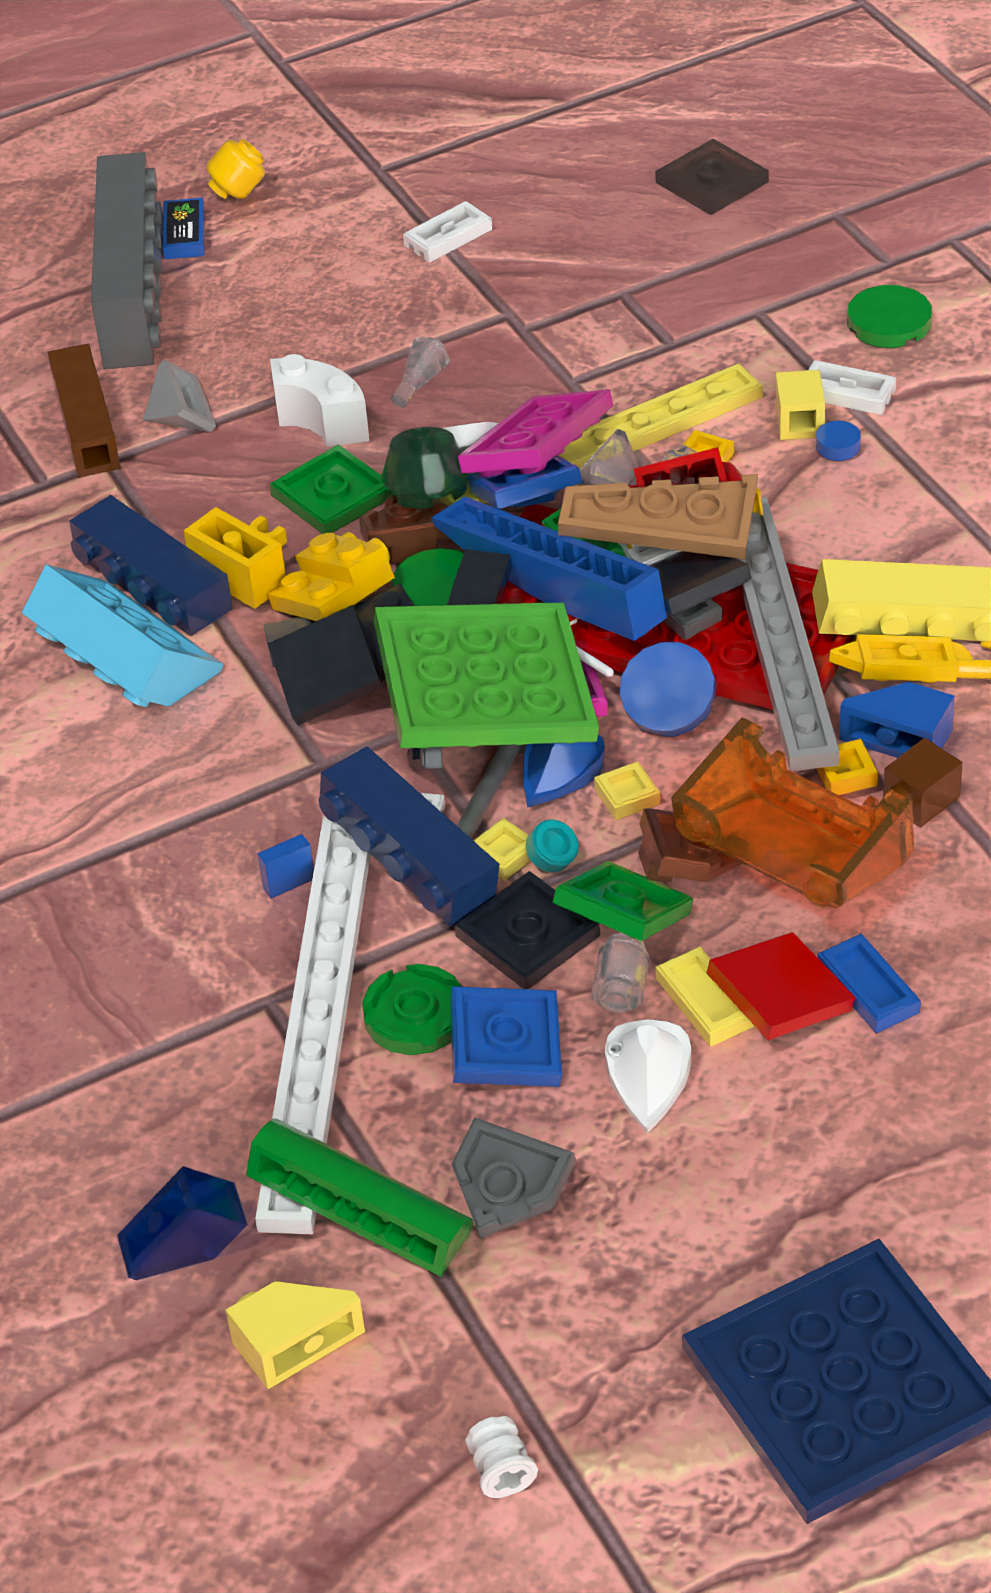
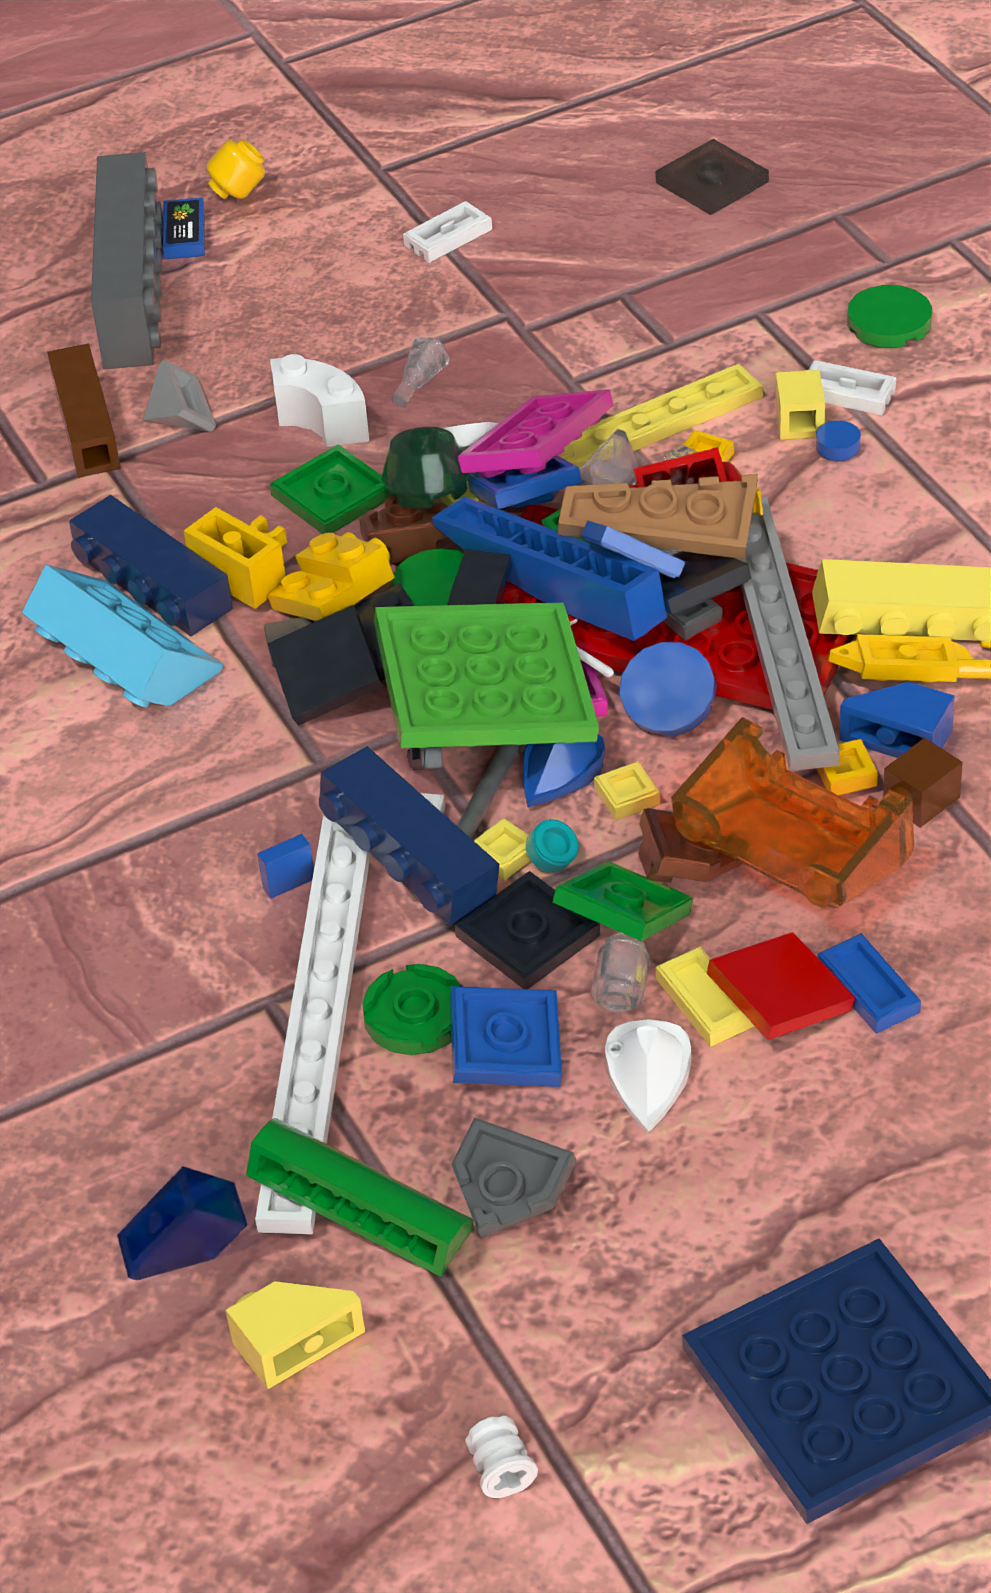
(632, 548): none -> tile

